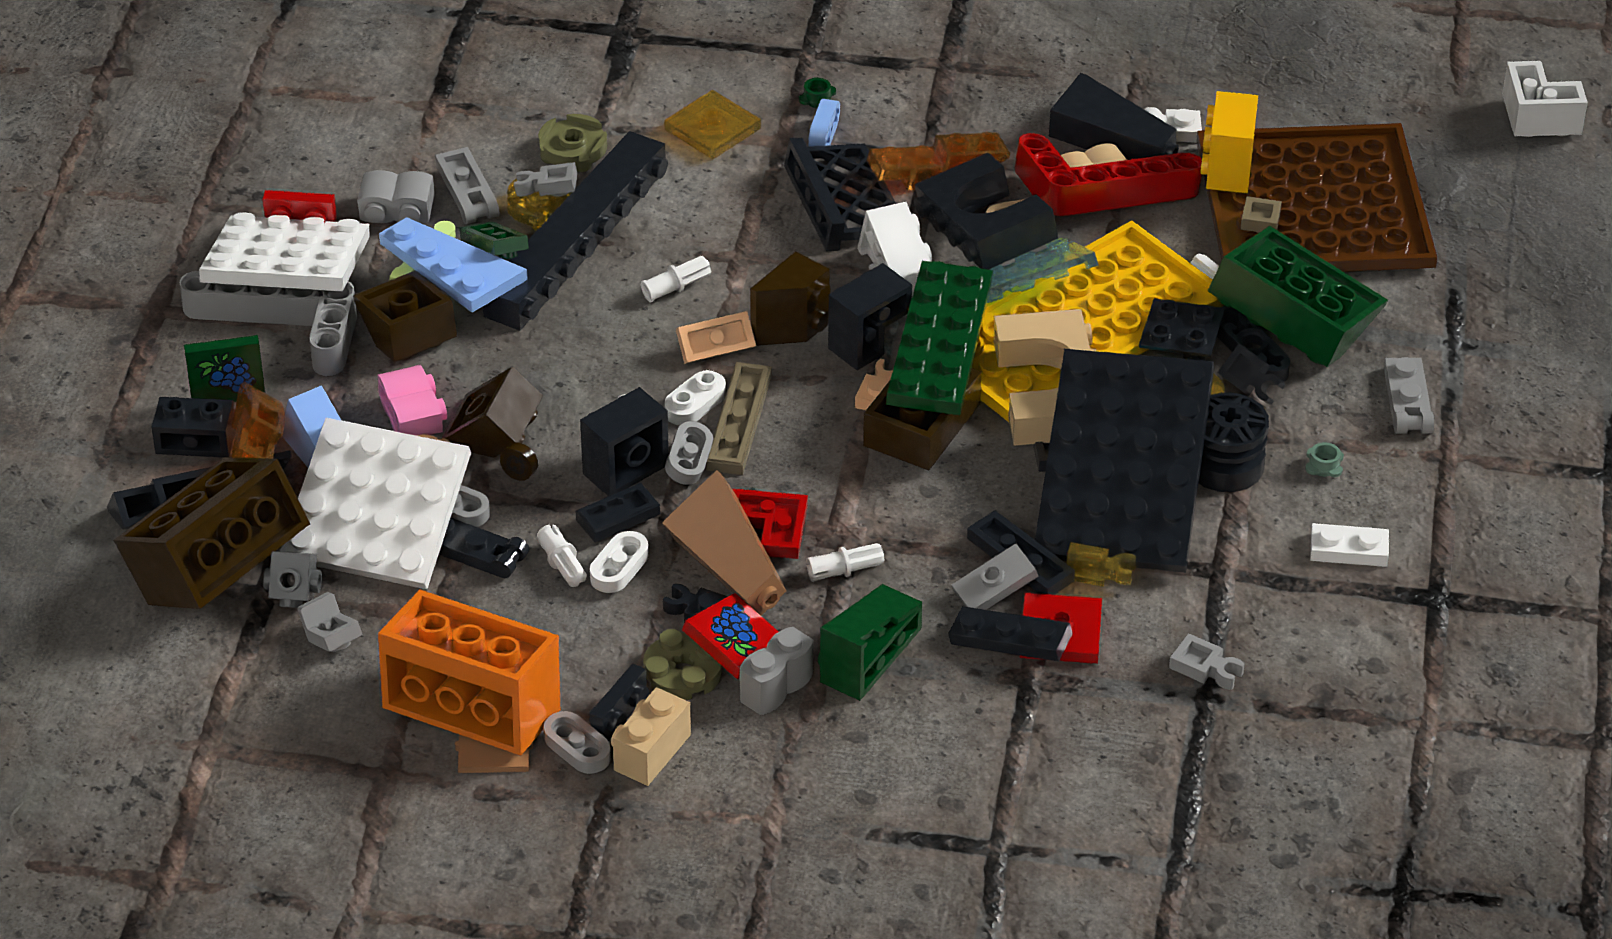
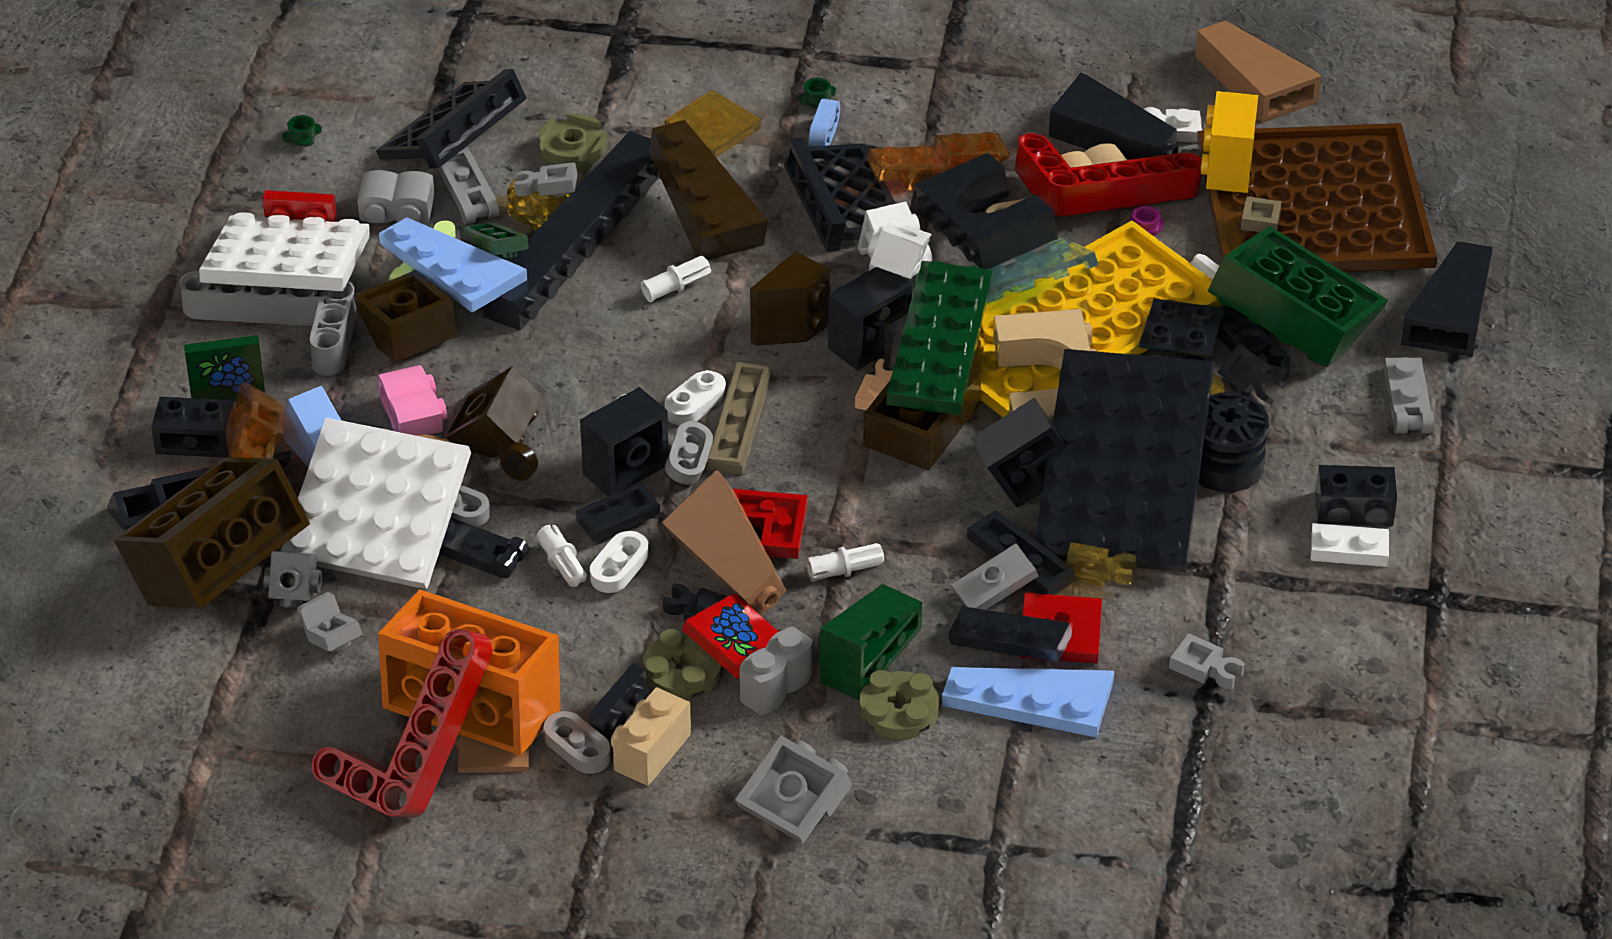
(301, 131): none -> dark green plate
(417, 736): none -> red beam
(456, 120): none -> black fence
(704, 195): none -> dark brown wedge
(715, 337): light nougat plate -> none
(794, 788): none -> light grey plate
(885, 689): none -> olive plate
(898, 248): none -> white brick
(1015, 449): none -> black brick
(1040, 697): none -> light blue wing
(1148, 219): none -> magenta plate
(1256, 68): none -> medium nougat slope
(1324, 460): sand green plate -> none
(1356, 495): none -> black brick
(1451, 303): none -> black slope
(1542, 106): white brick -> none

